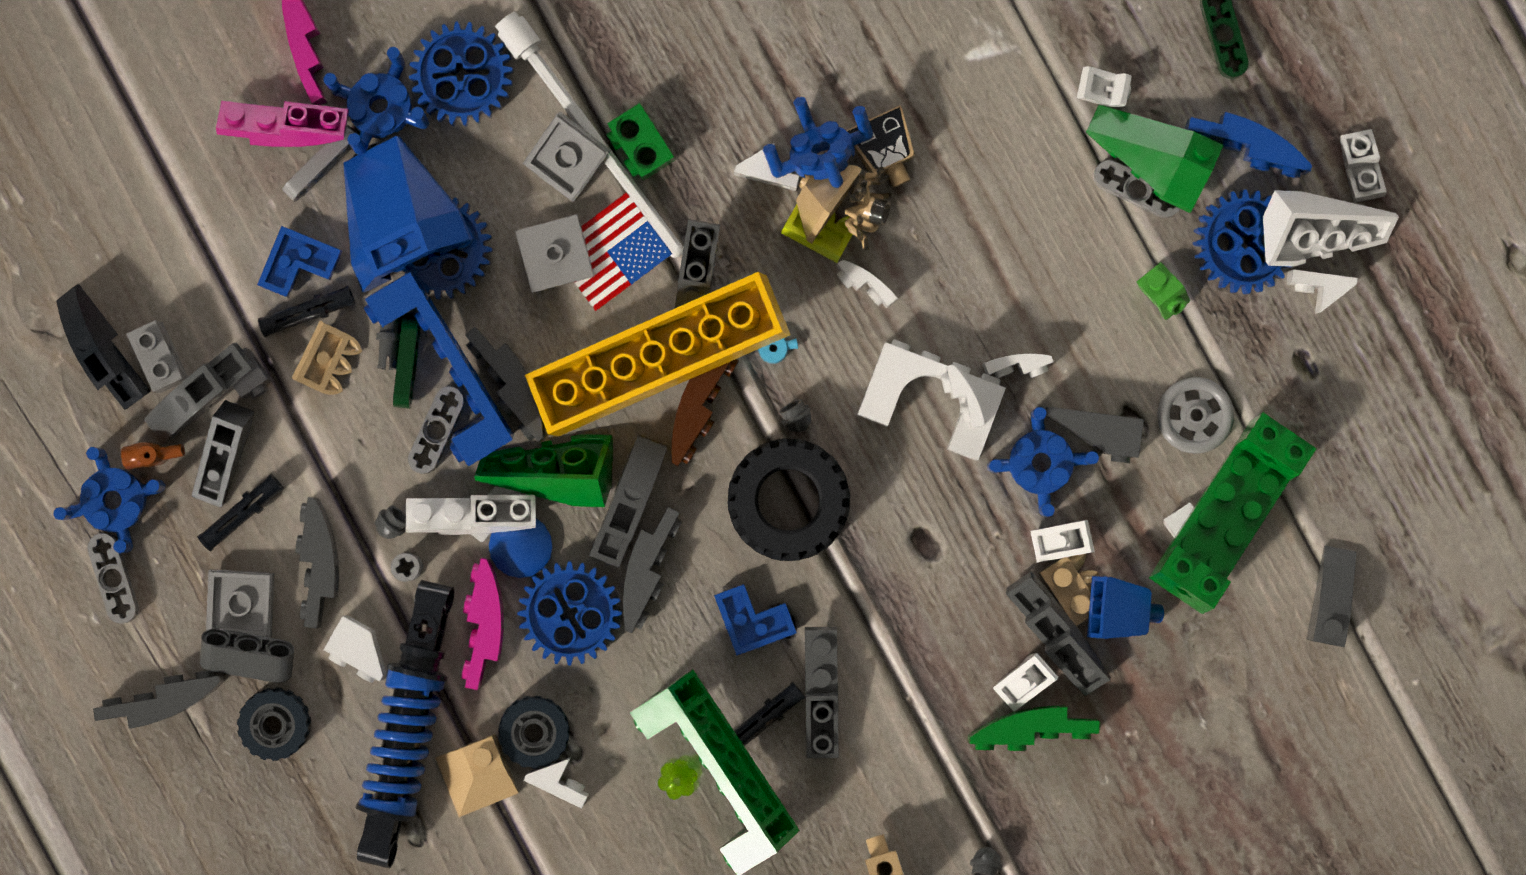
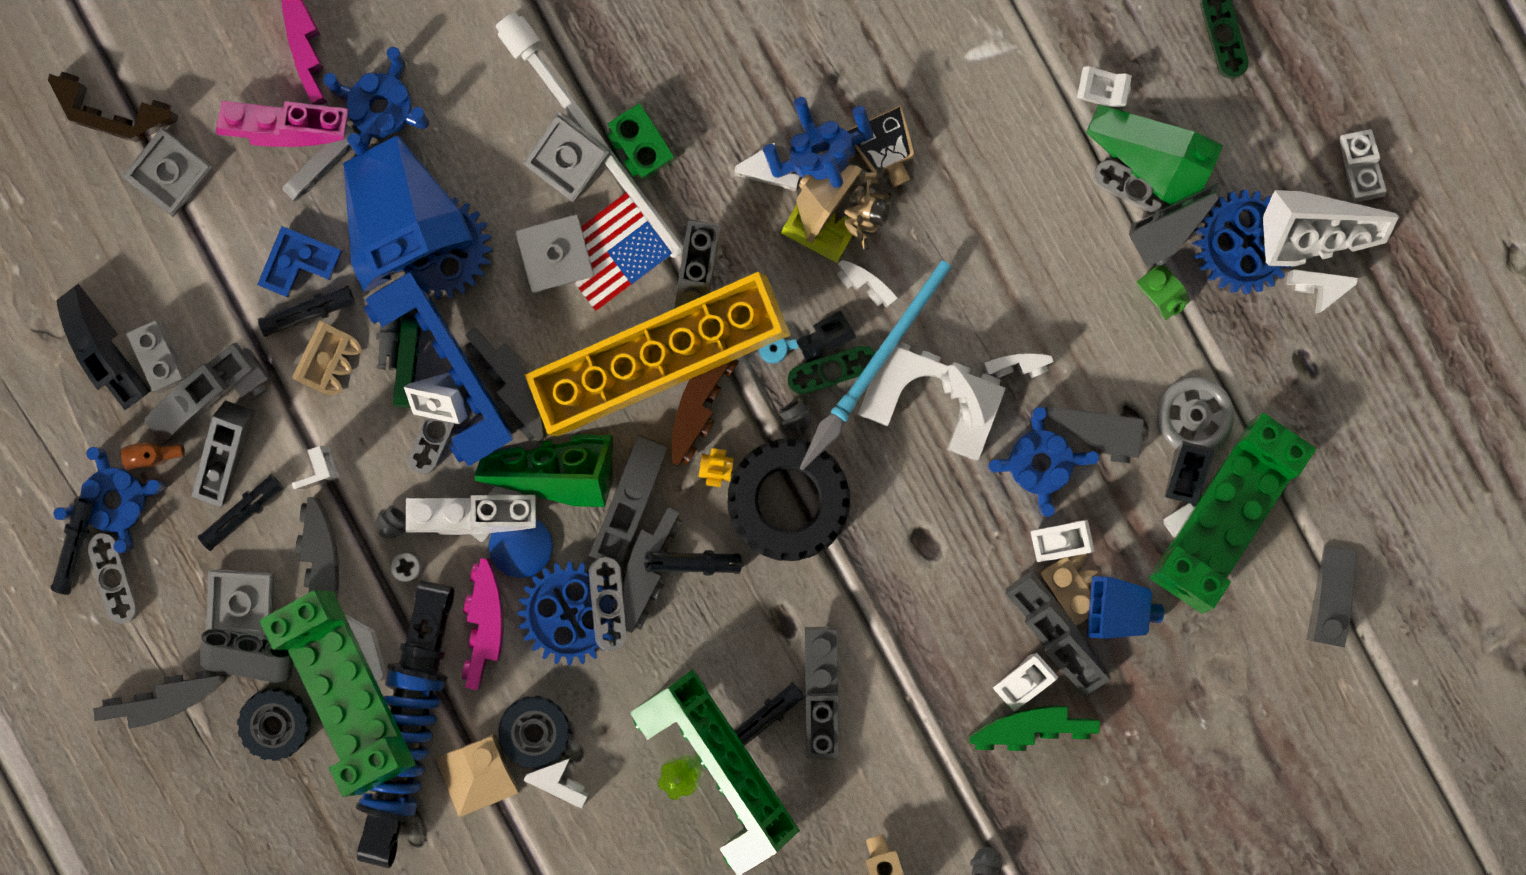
(76, 533): none -> black pin
(148, 121): none -> dark brown slope
(167, 172): none -> light grey plate
(323, 467): none -> white panel
(341, 691): none -> green plate
(436, 399): none -> white slope
(462, 103): blue gear -> none
(599, 628): none -> light grey beam
(704, 562): none -> black pin
(716, 467): none -> yellow gear
(749, 629): blue plate -> none
(806, 369): none -> dark green beam
(829, 333): none -> black plate
(831, 427): none -> medium azure piece
(1165, 231): none -> dark grey slope
(1188, 472): none -> black slope
(1262, 145): blue slope -> none

